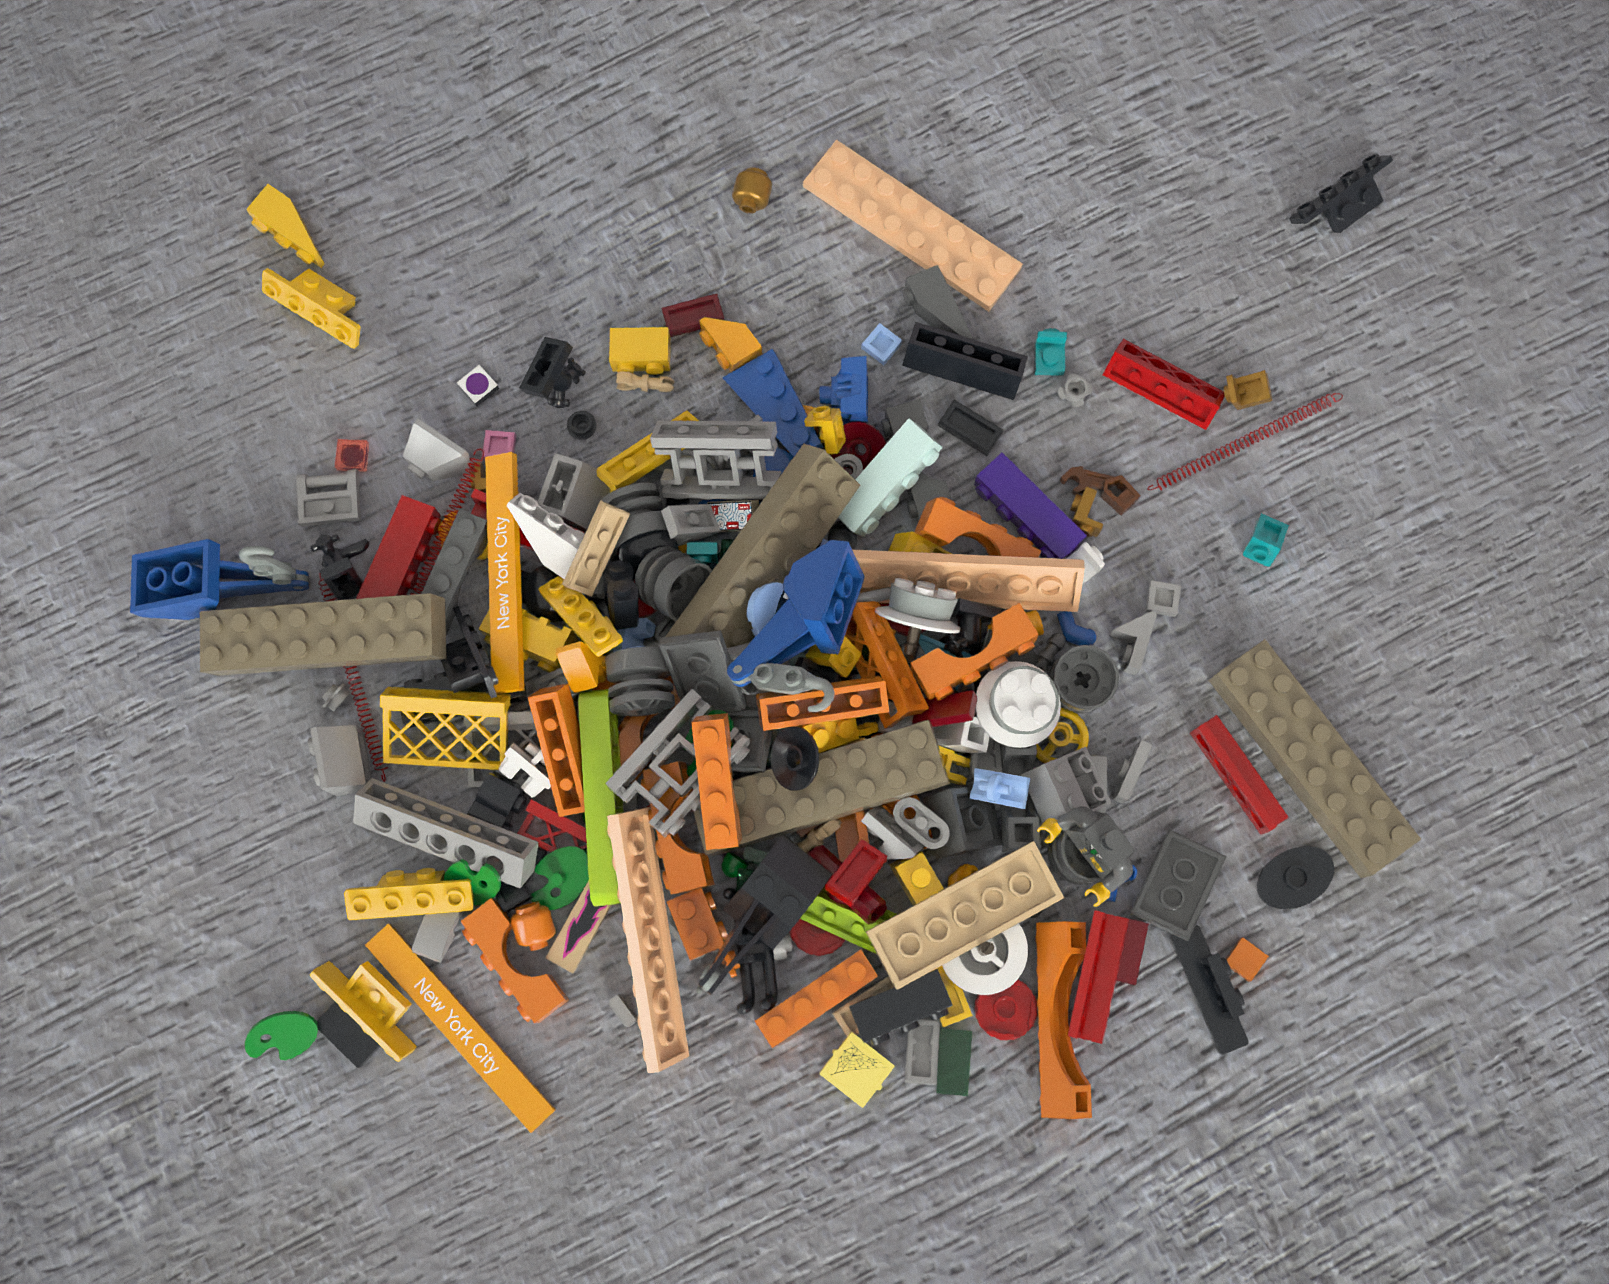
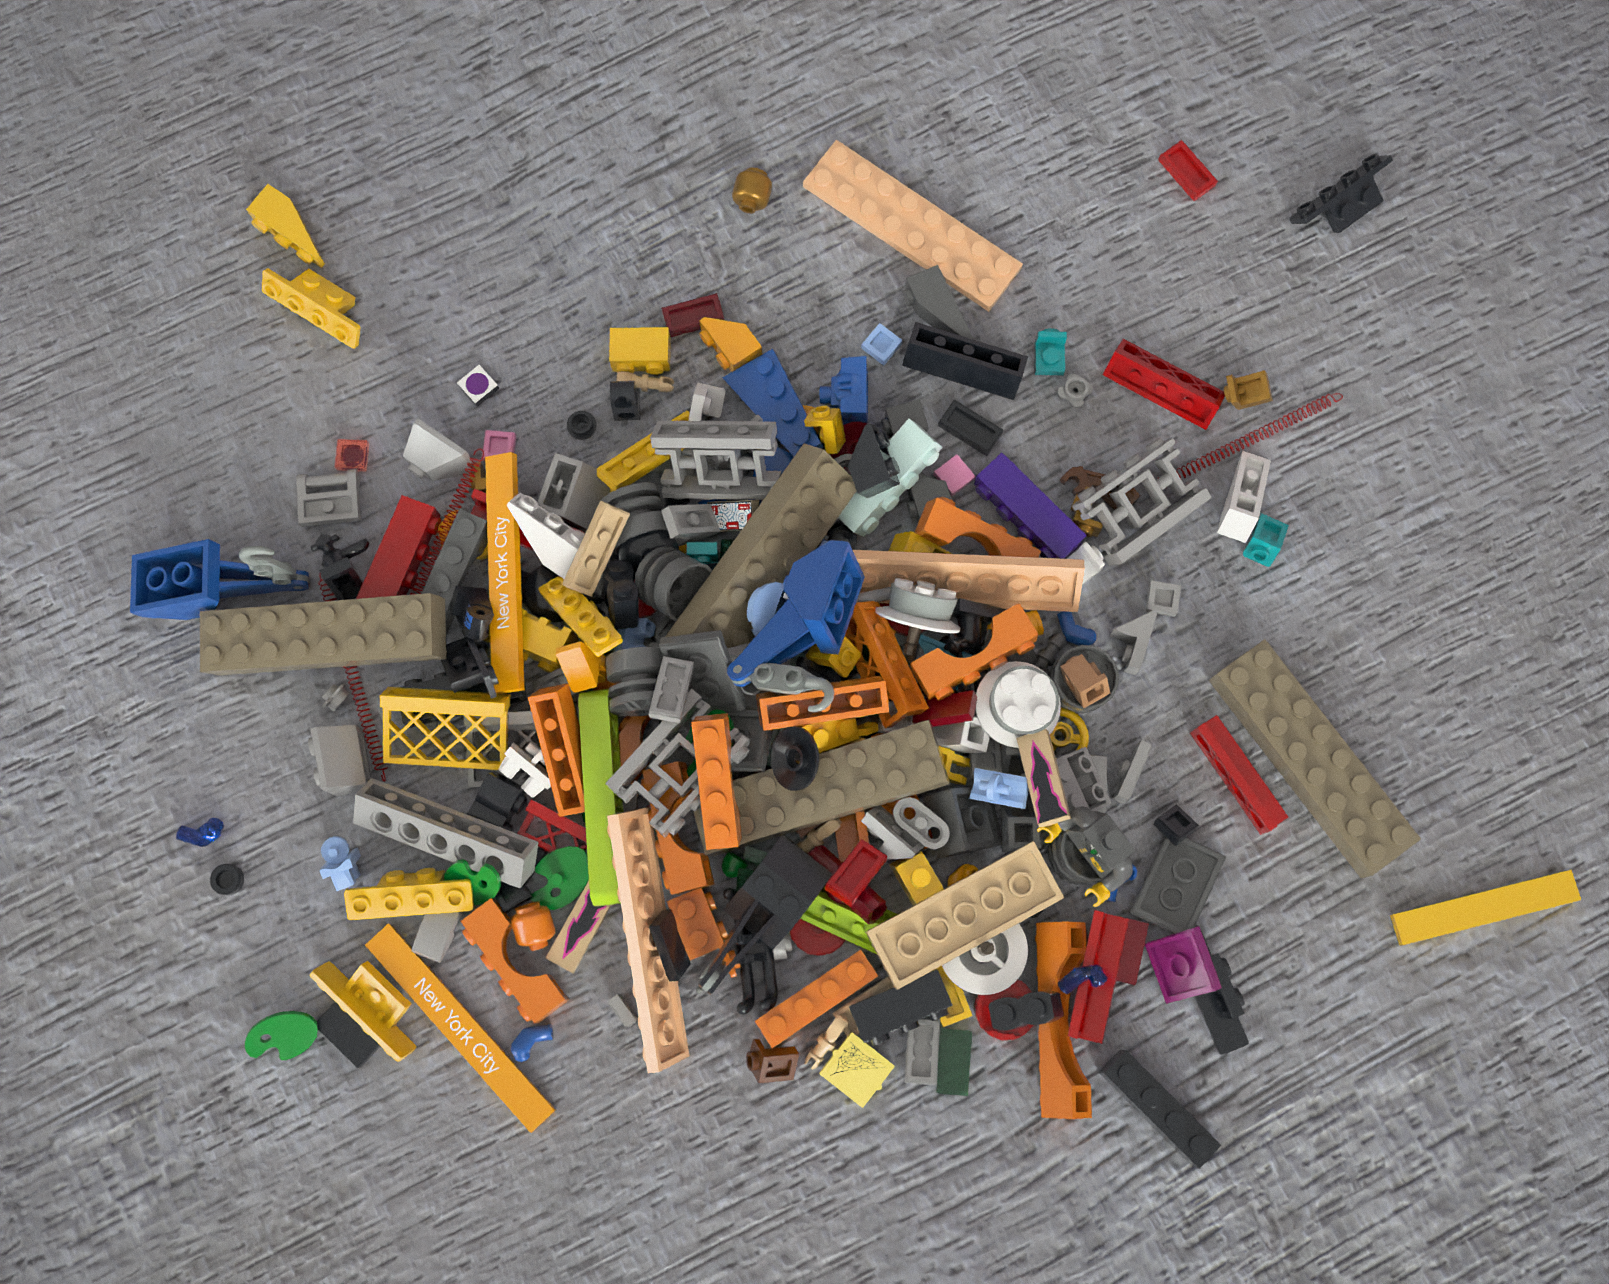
(203, 835): none -> clear blue arm
(227, 879): none -> black tile
(339, 862): none -> light blue hips
(474, 609): none -> black leg
(527, 1037): none -> blue arm
(549, 372): black piece -> none
(625, 398): none -> black leg
(669, 945): none -> black tile
(671, 689): none -> light grey plate
(706, 401): none -> white bracket
(772, 1063): none -> reddish brown bracket
(827, 1040): none -> tan piece
(871, 463): none -> black slope
(955, 474): none -> bright pink tile
(1030, 1009): none -> black brick
(1043, 778): none -> tile
(1081, 974): none -> clear blue arm
(1085, 680): none -> medium nougat brick
(1153, 520): none -> light grey fence
(1159, 1108): none -> black brick
(1176, 825): none -> black tile
(1183, 965): none -> magenta tile
(1187, 170): none -> red tile
(1244, 497): none -> white slope
(1246, 959): orange tile -> none
(1295, 877): black piece -> none
(1485, 907): none -> yellow tile

